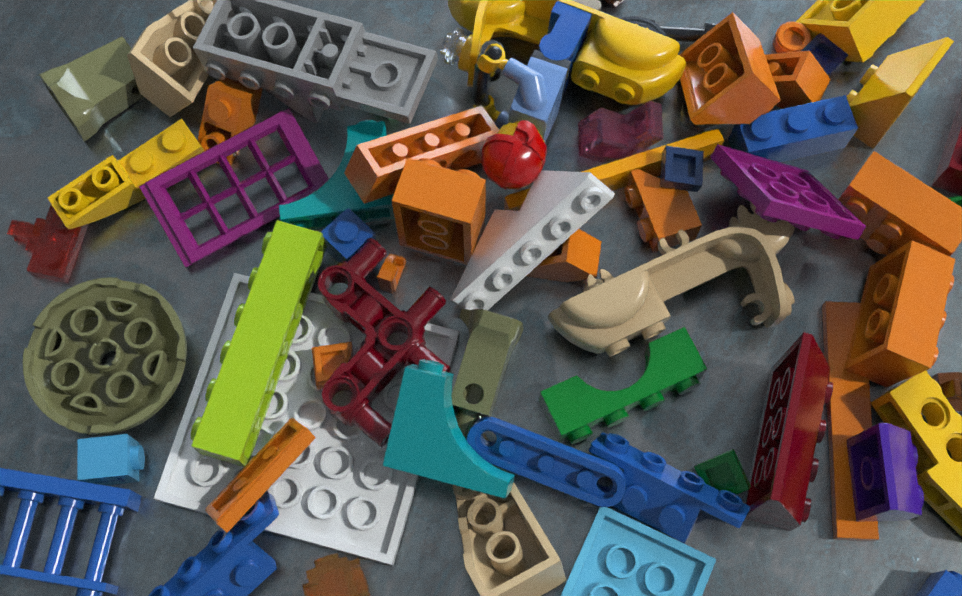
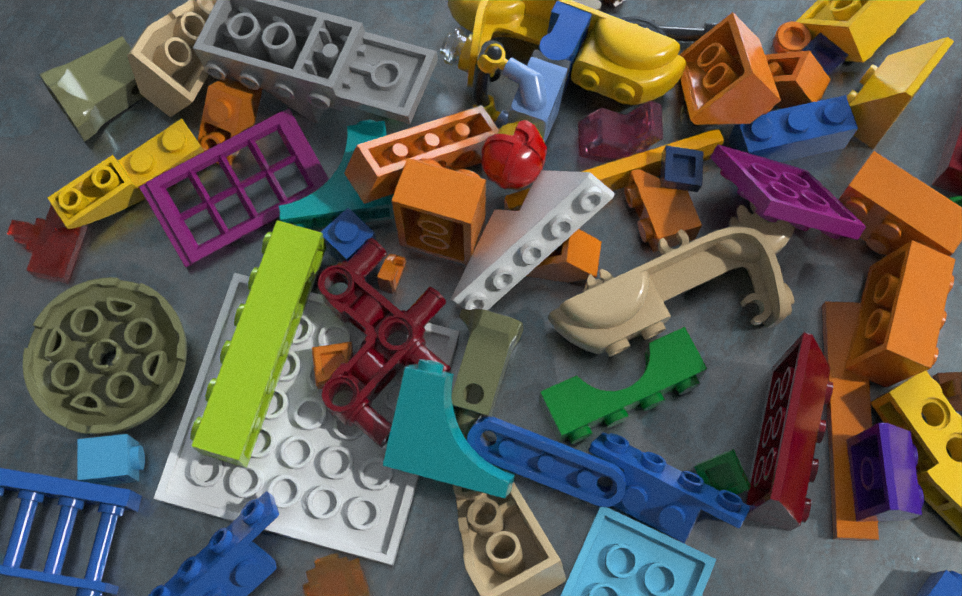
(259, 474): orange tile -> none

